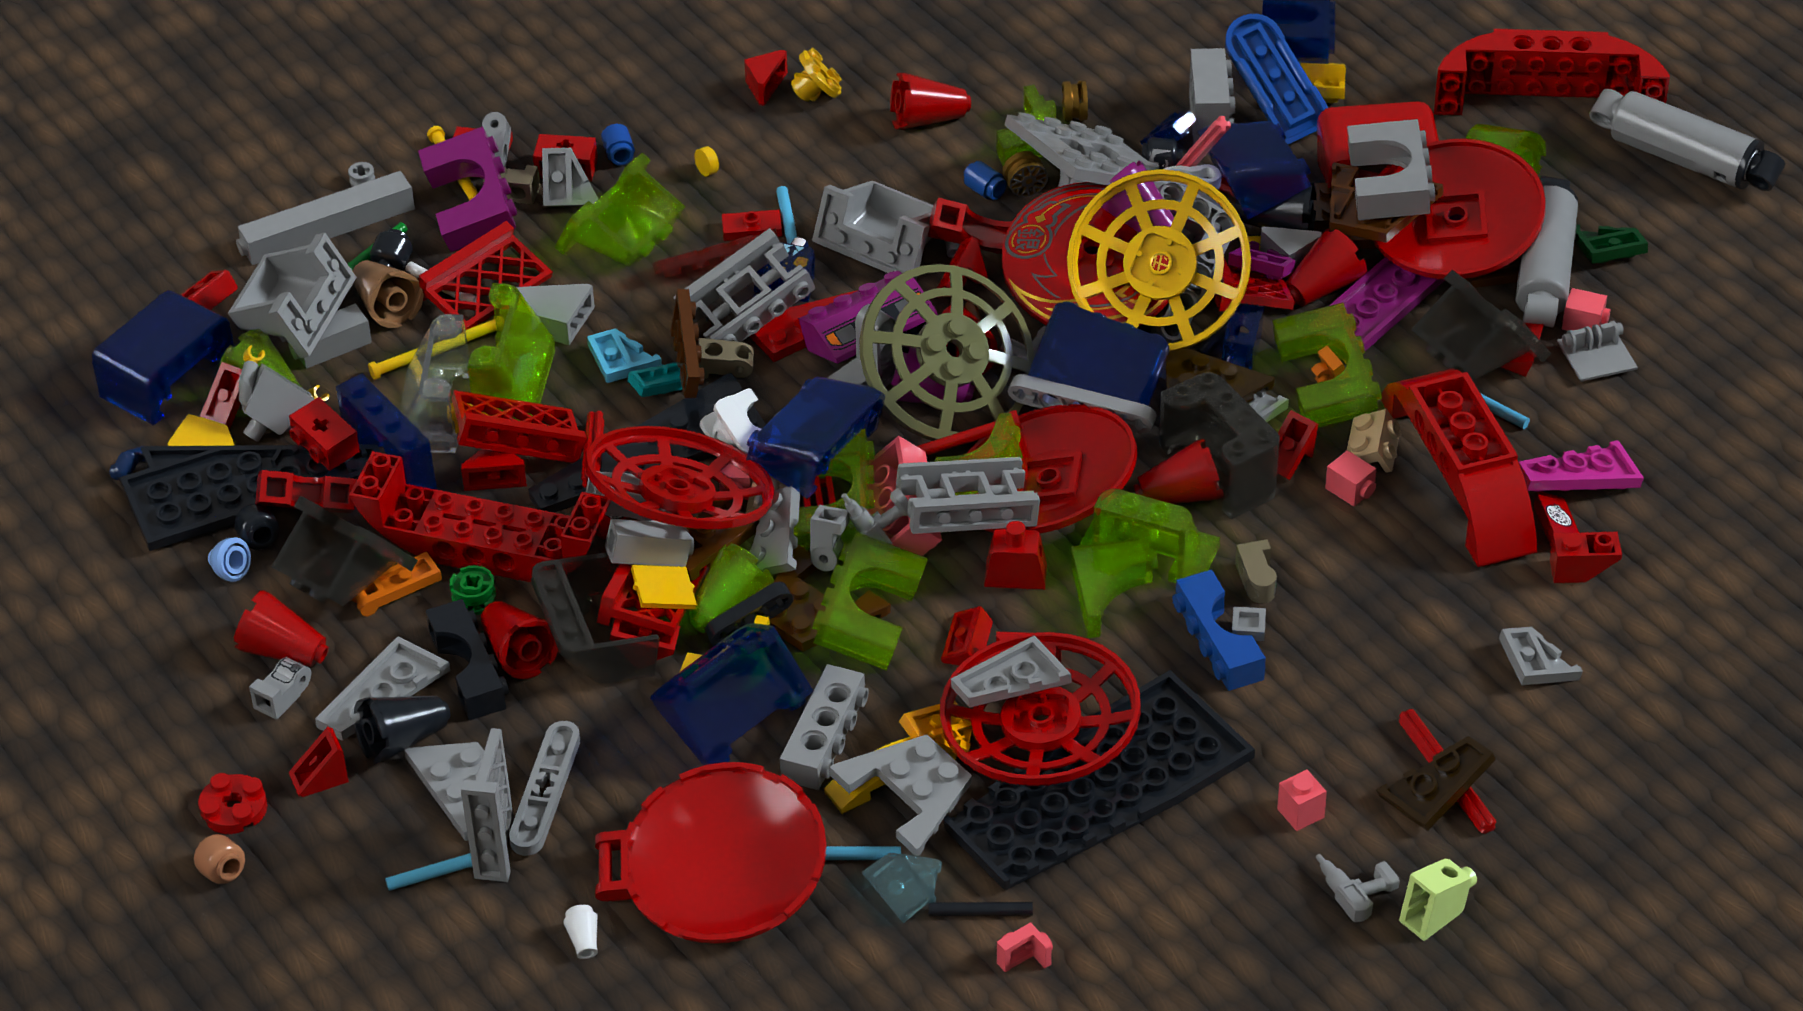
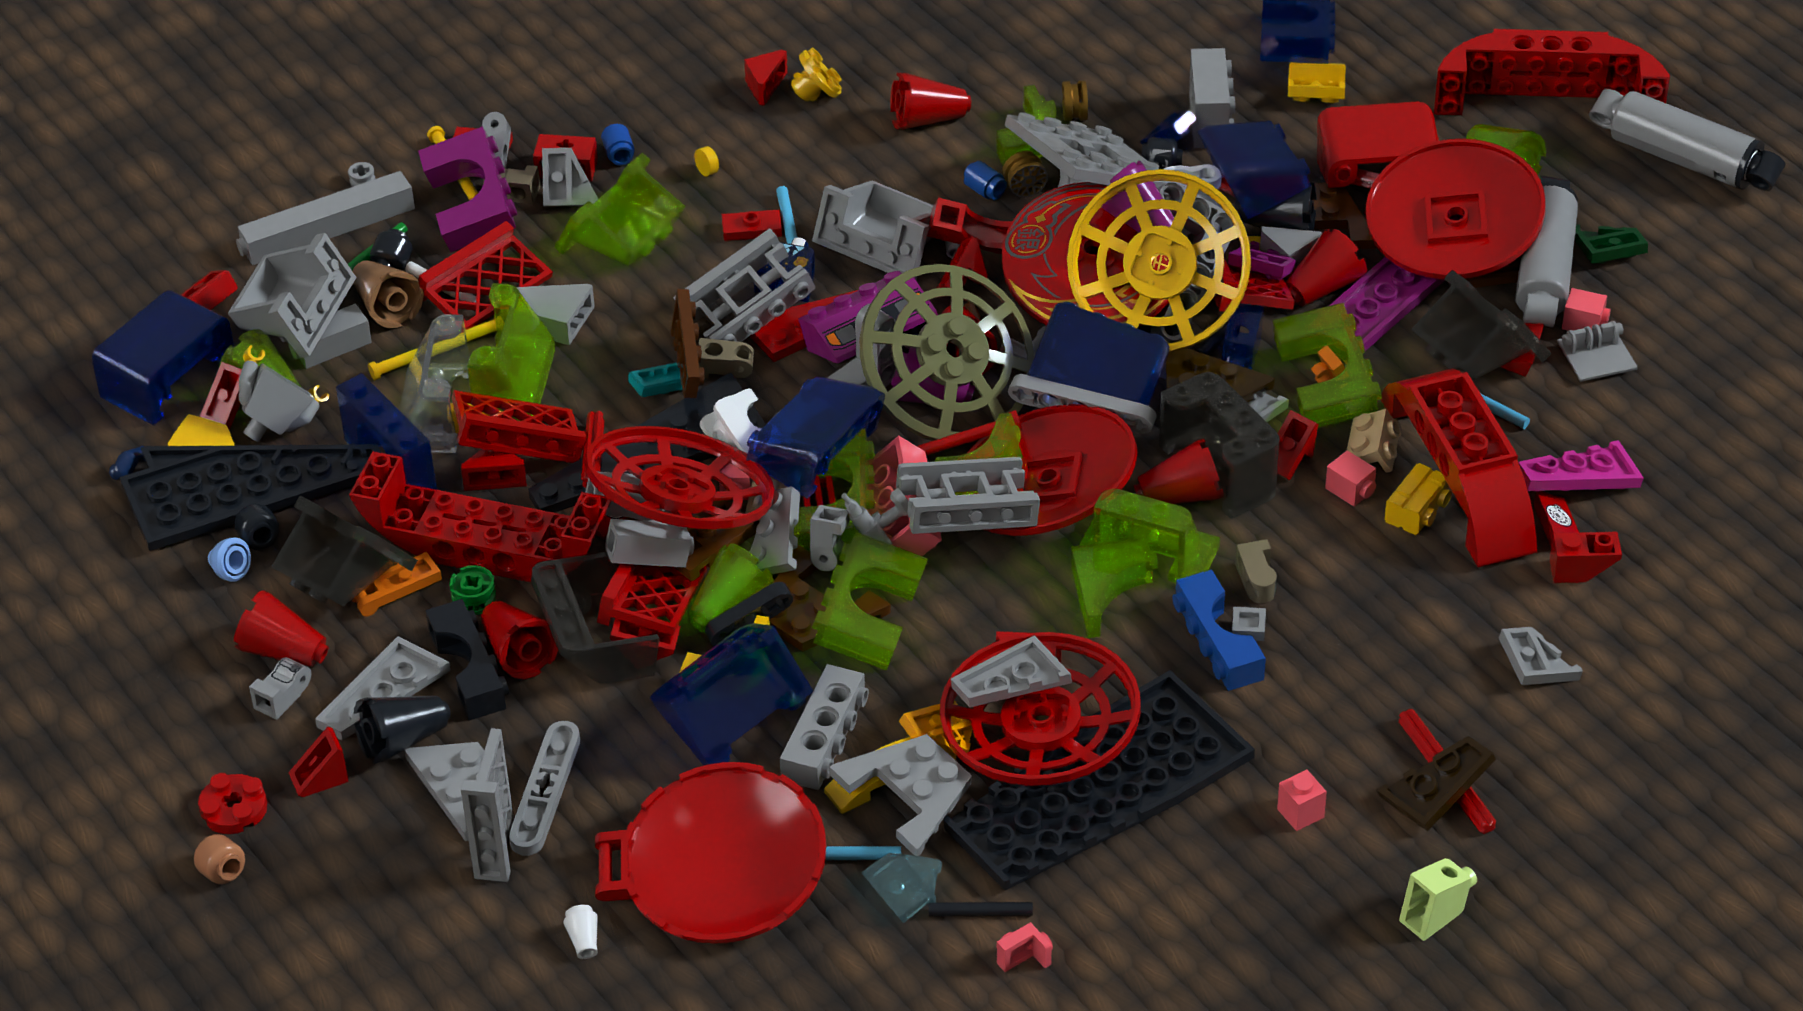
(285, 488): red arch -> none
(323, 434): red brick -> none
(429, 872): medium azure bar -> none
(619, 355): medium azure wing -> none
(663, 587): yellow piece -> none
(700, 259): clear red wing -> none
(966, 635): red slope -> none
(1016, 559): red torso -> none
(1205, 142): coral axle -> none
(1274, 75): blue piece -> none
(1344, 210): reddish brown wing -> none
(1353, 894): light grey piece -> none
(1394, 194): light grey arch -> none
(1417, 499): none -> yellow brick

